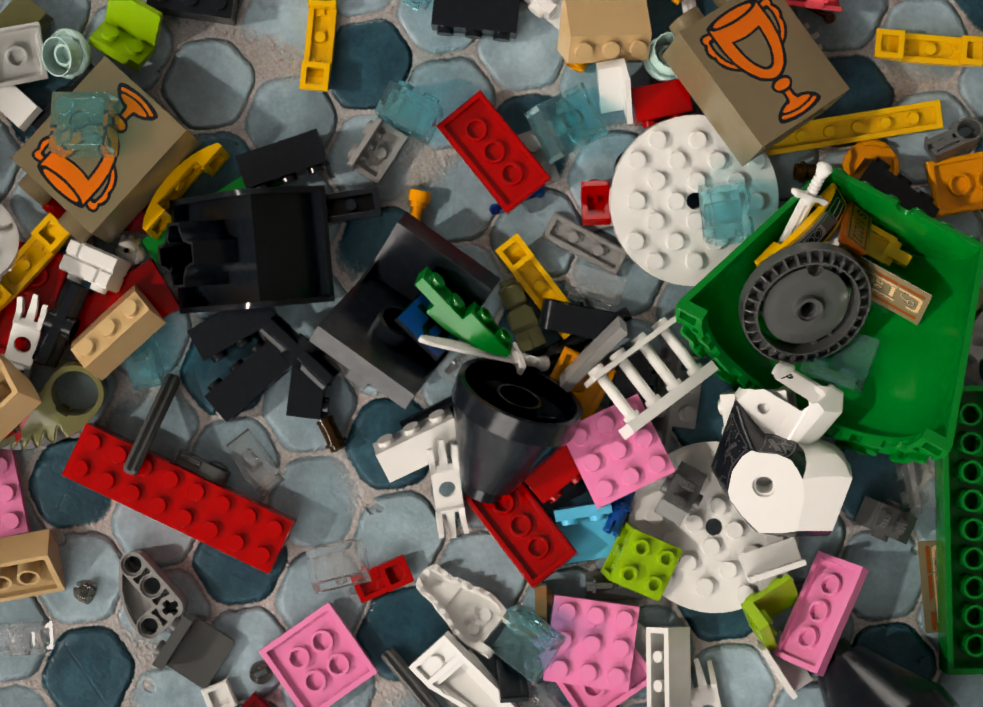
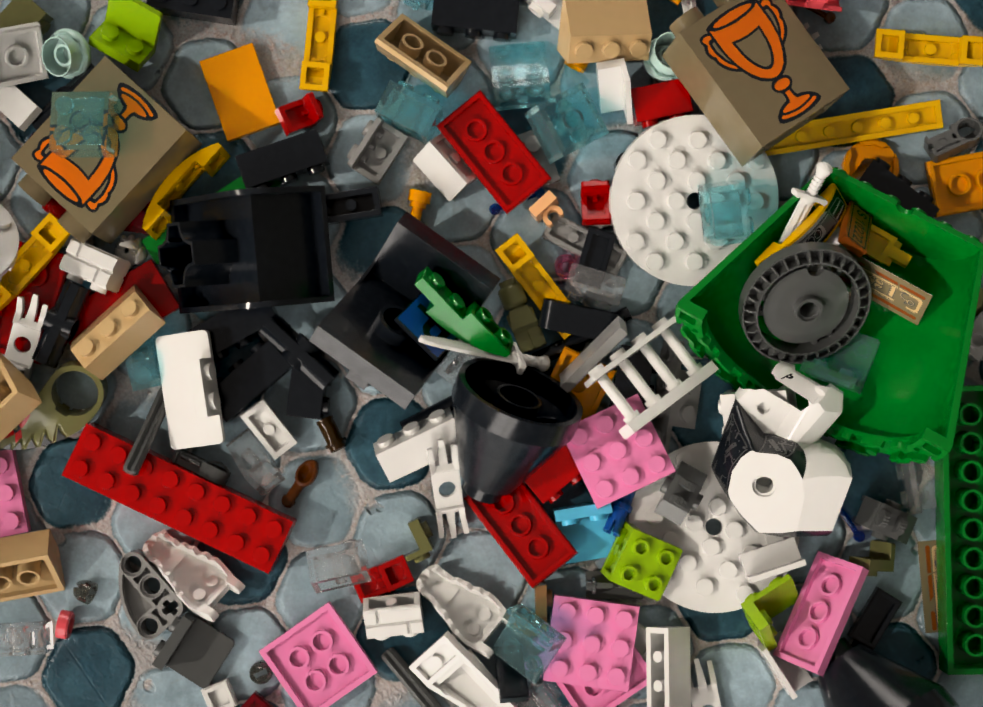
(64, 624): none -> coral tile
(190, 389): none -> white bracket
(194, 575): none -> white animal
(240, 92): none -> light orange tile
(268, 428): none -> white plate
(300, 114): none -> red bracket
(304, 476): none -> reddish brown piece
(393, 615): none -> white brick
(422, 534): none -> olive bracket
(423, 55): none -> tan slope
(444, 167): none -> white panel
(519, 75): none -> clear light blue bracket
(544, 207): none -> light nougat tile
(565, 258): none -> clear pink hinge
(597, 249): none -> black tile
(803, 171): dark brown pin -> none
(858, 535): none -> clear blue hinge
(874, 618): none -> black tile
(880, 558): none -> olive bracket

